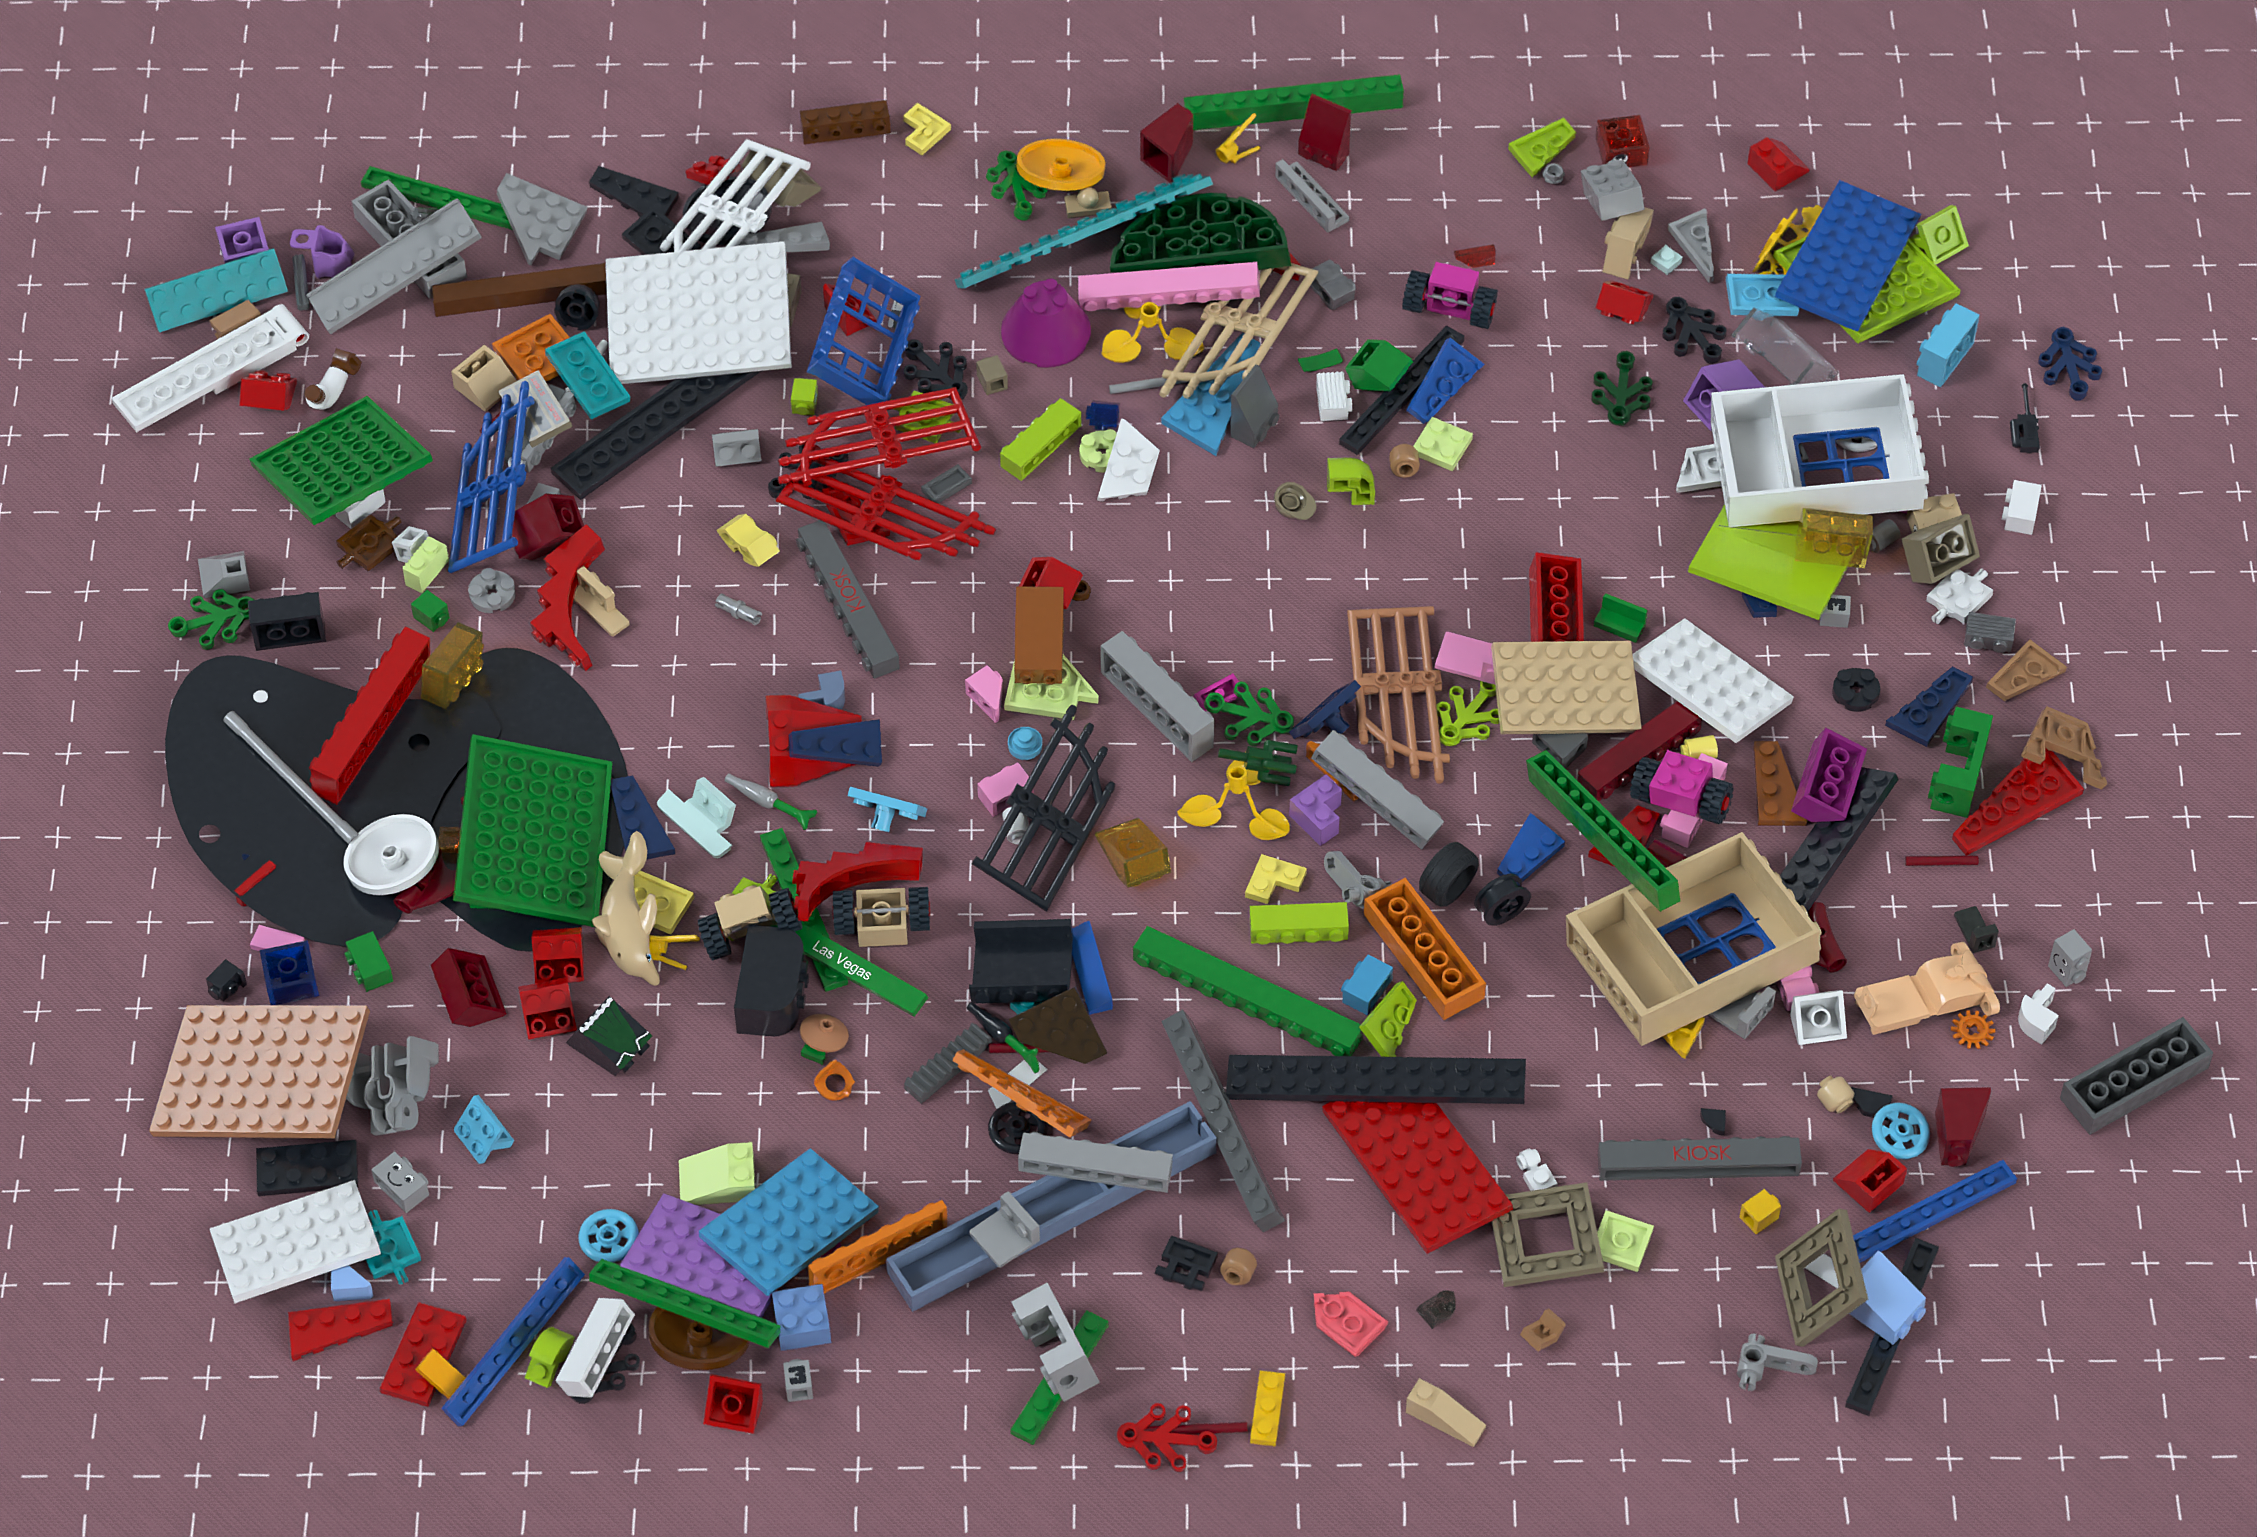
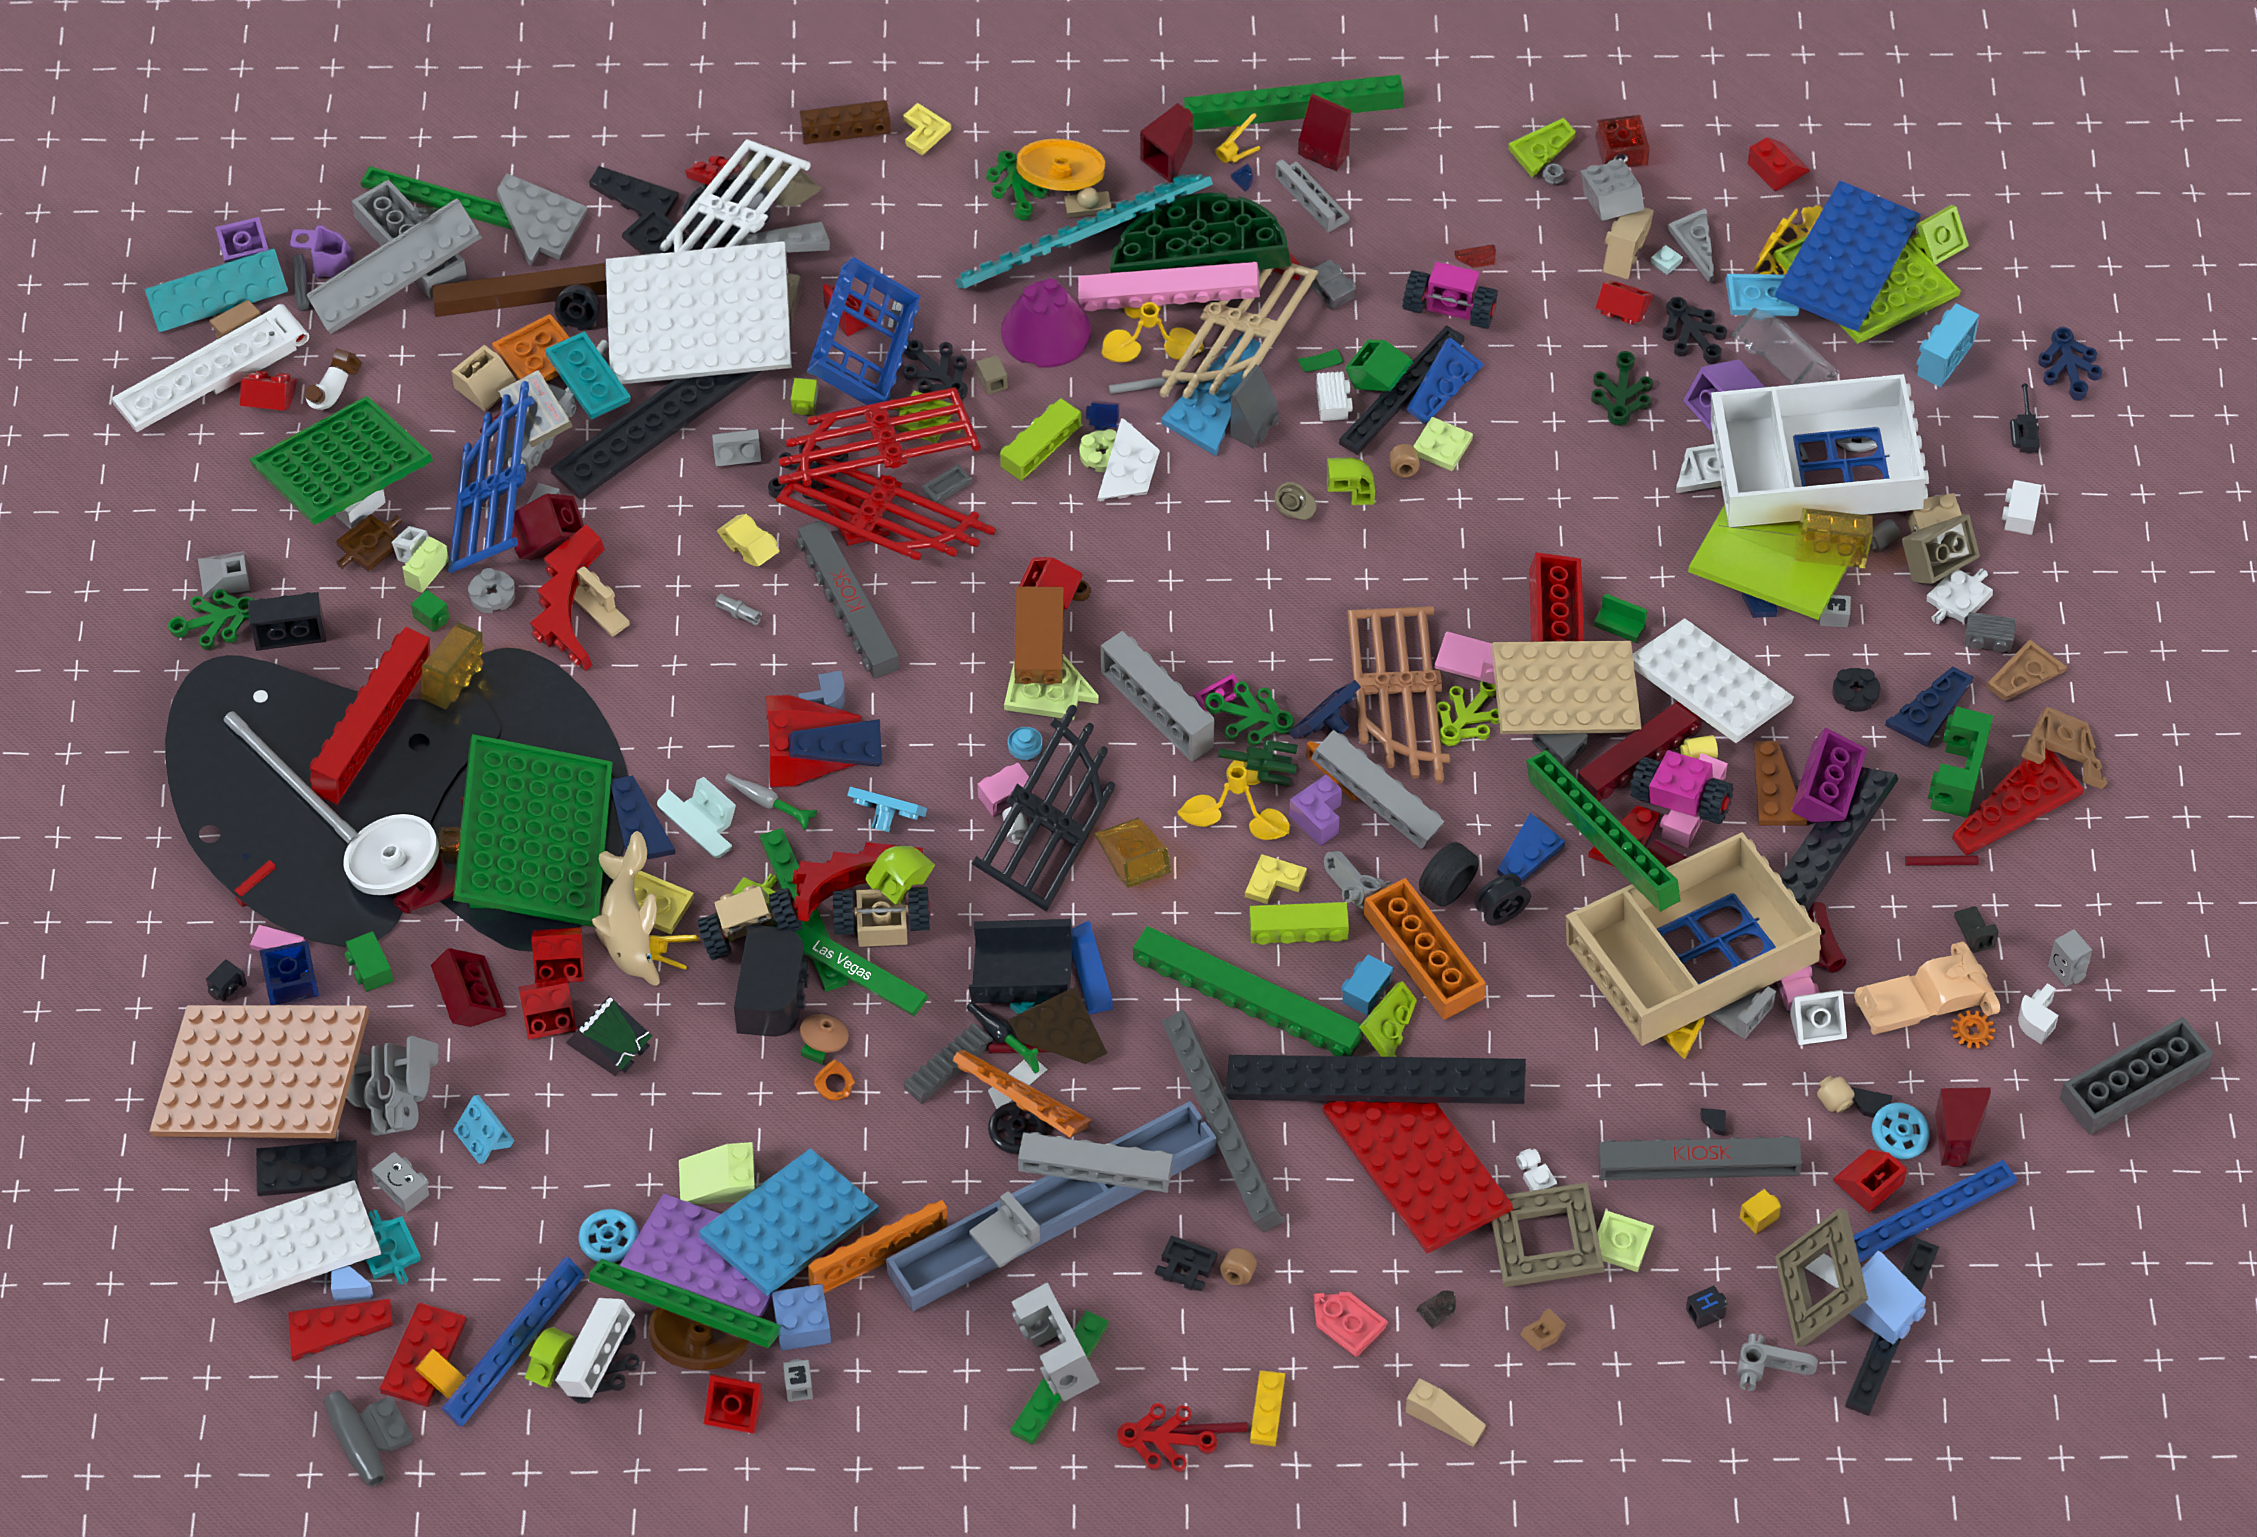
(364, 1435): none -> dark grey plate
(899, 870): none -> lime brick
(986, 691): bright pink slope -> none
(1243, 177): none -> clear blue tile
(1706, 1306): none -> black brick

